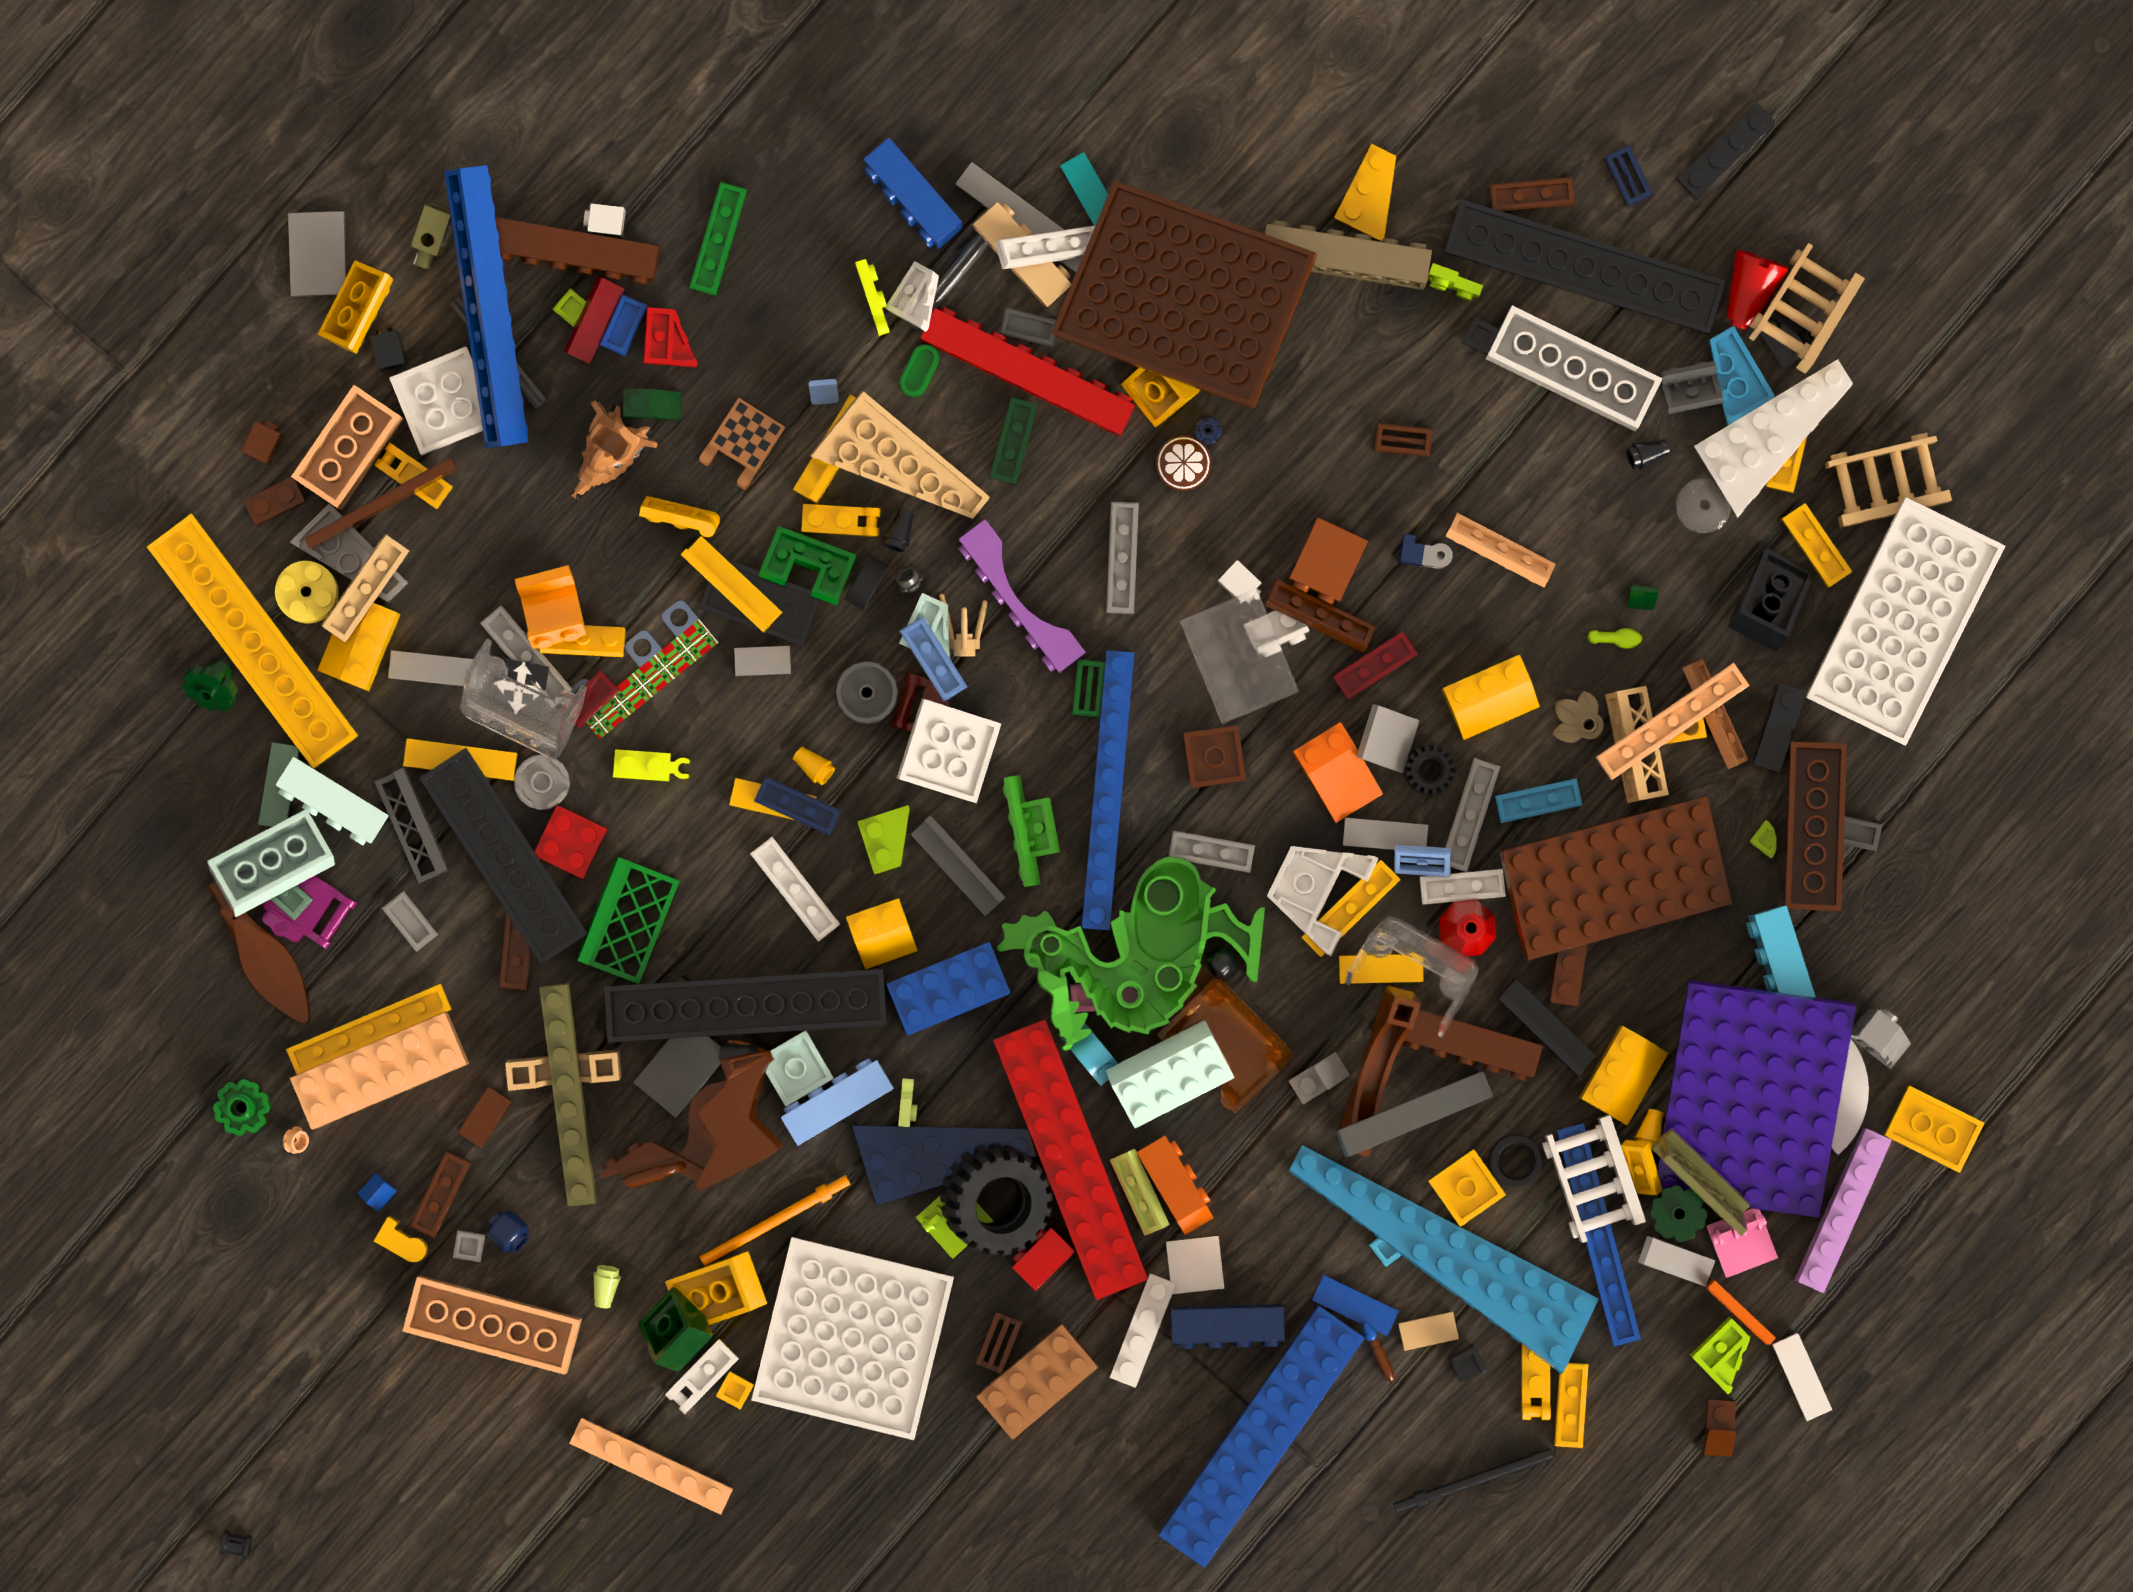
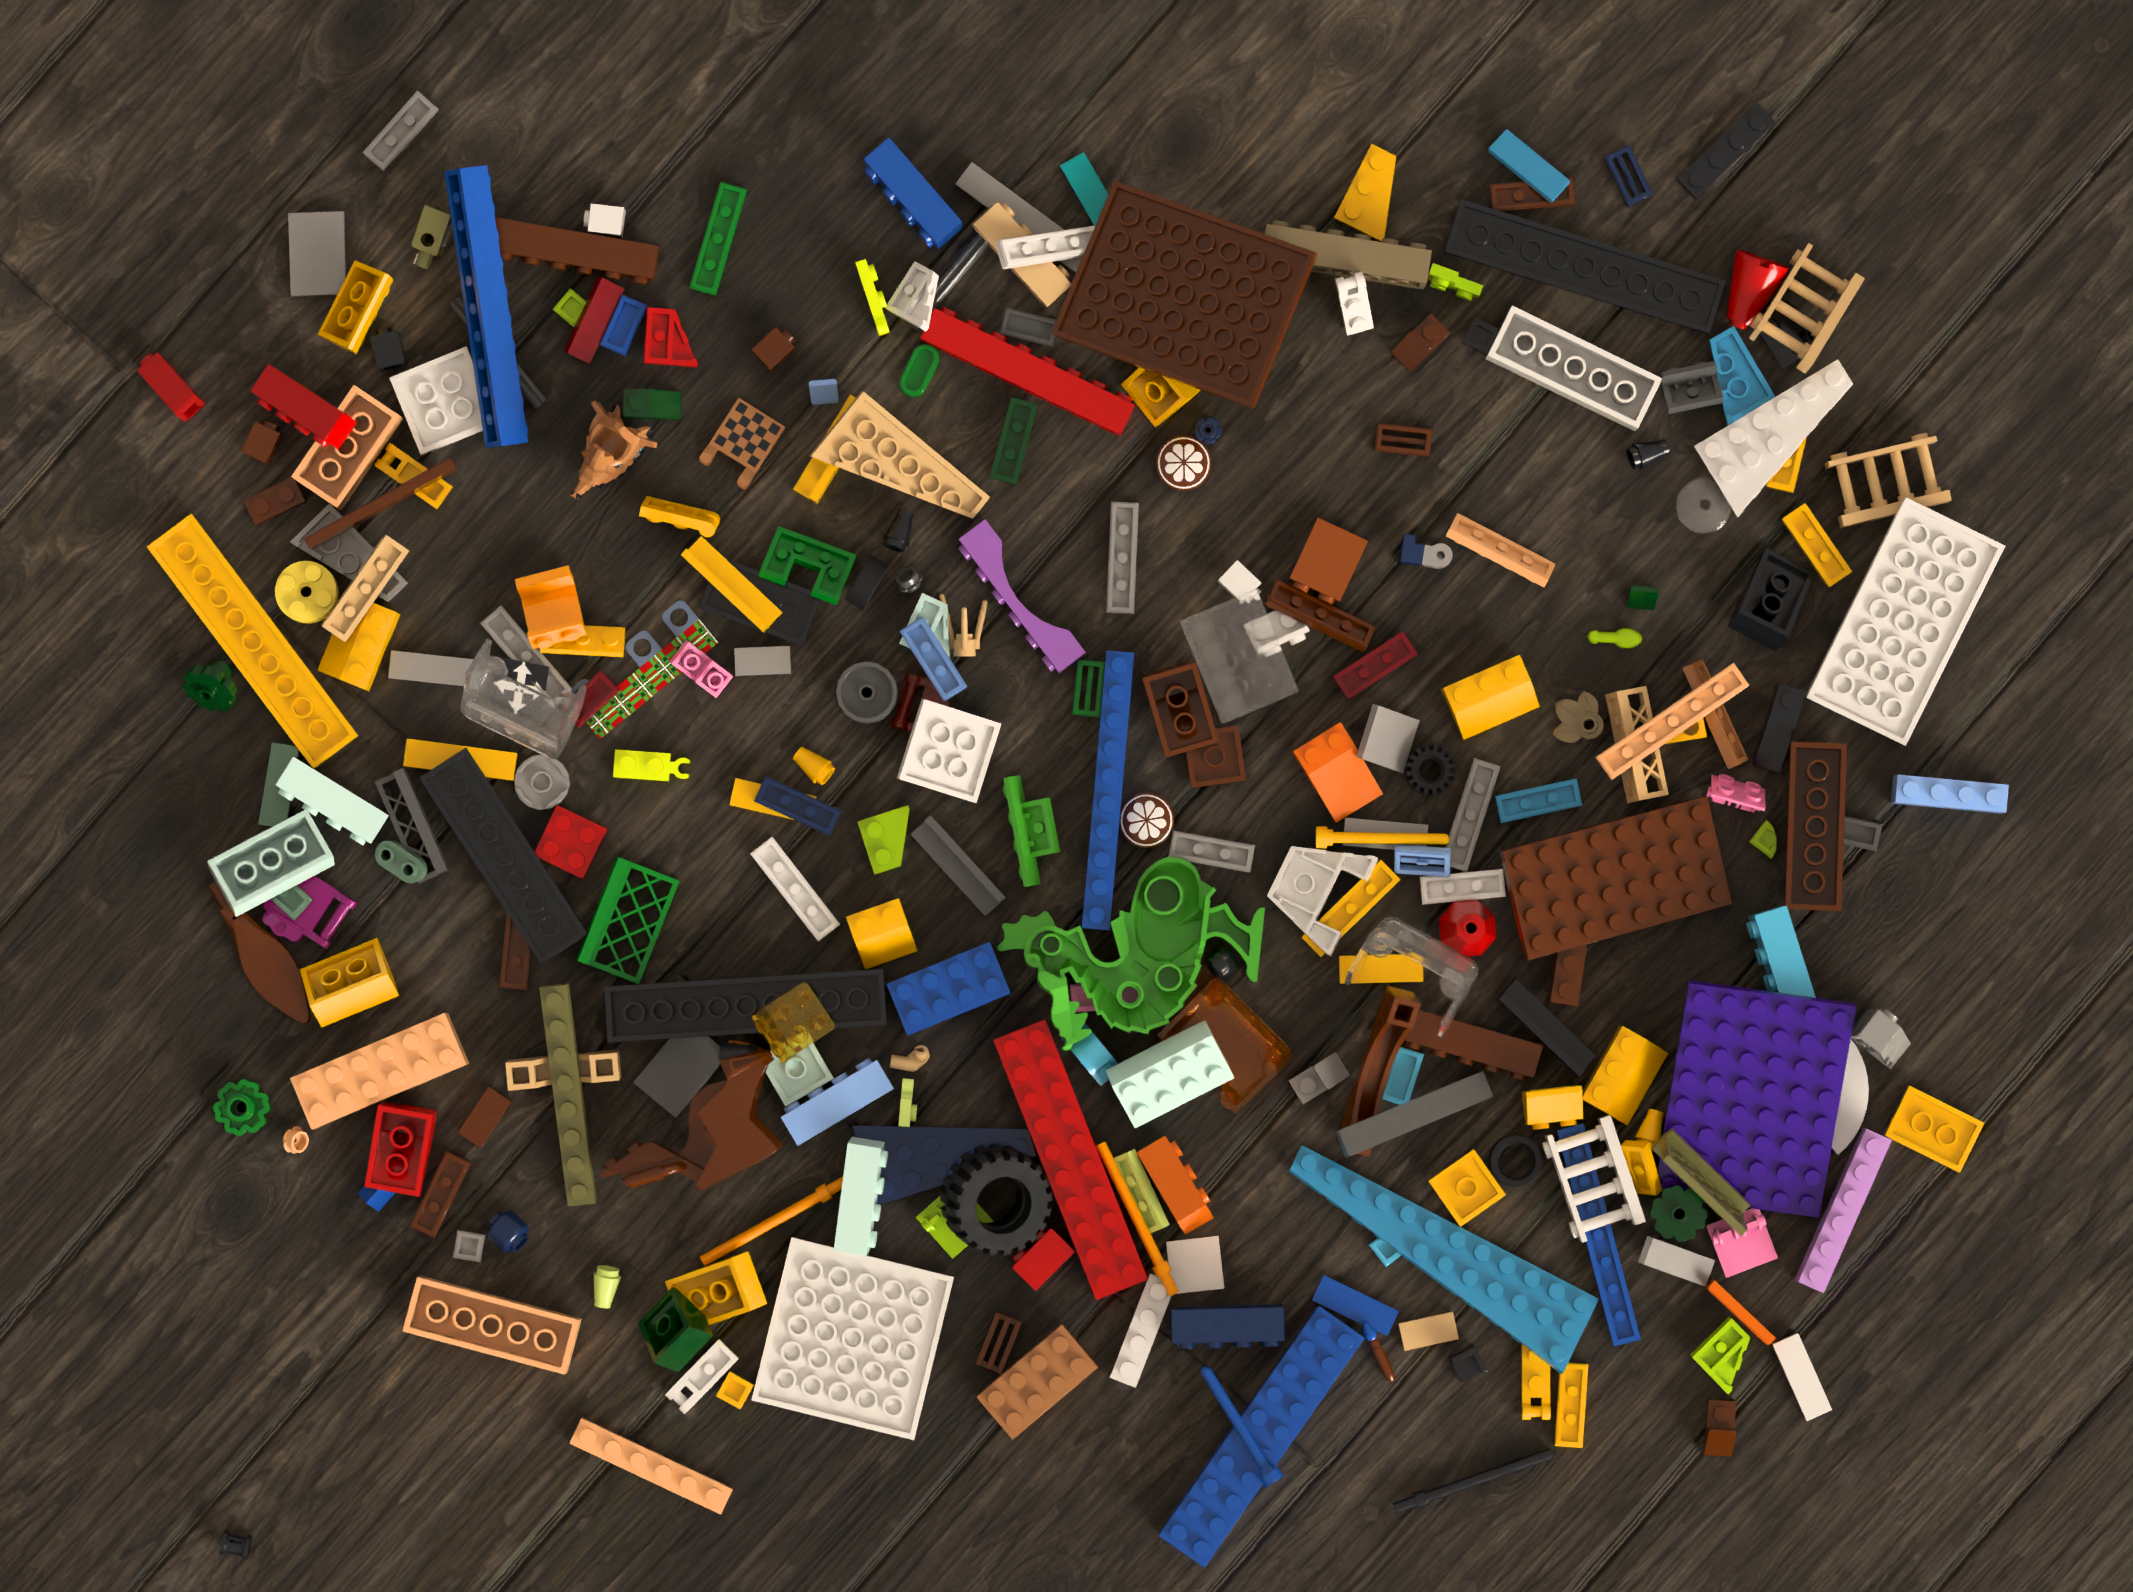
(170, 386): none -> red slope
(302, 406): none -> red brick
(349, 982): none -> yellow slope
(369, 1029): yellow plate -> none
(398, 1242): yellow leg -> none
(399, 861): none -> sand green plate
(400, 131): none -> light grey tile
(400, 1148): none -> red slope
(410, 921): light grey tile -> none
(701, 668): none -> bright pink slope
(774, 348): none -> reddish brown brick
(793, 1022): none -> clear yellow bracket
(839, 520): yellow plate -> none
(859, 1196): none -> light aqua brick
(912, 1061): none -> tan arm
(1146, 820): none -> dish
(1161, 1267): none -> light orange bar
(1180, 708): none -> reddish brown slope
(1268, 1472): none -> blue piece
(1326, 837): none -> yellow piece
(1354, 303): none -> white plate
(1402, 1076): none -> medium azure tile
(1420, 342): none -> reddish brown slope
(1528, 166): none -> dark azure tile
(1553, 1105): none -> yellow slope
(1747, 794): none -> bright pink hinge
(1949, 794): none -> light blue brick

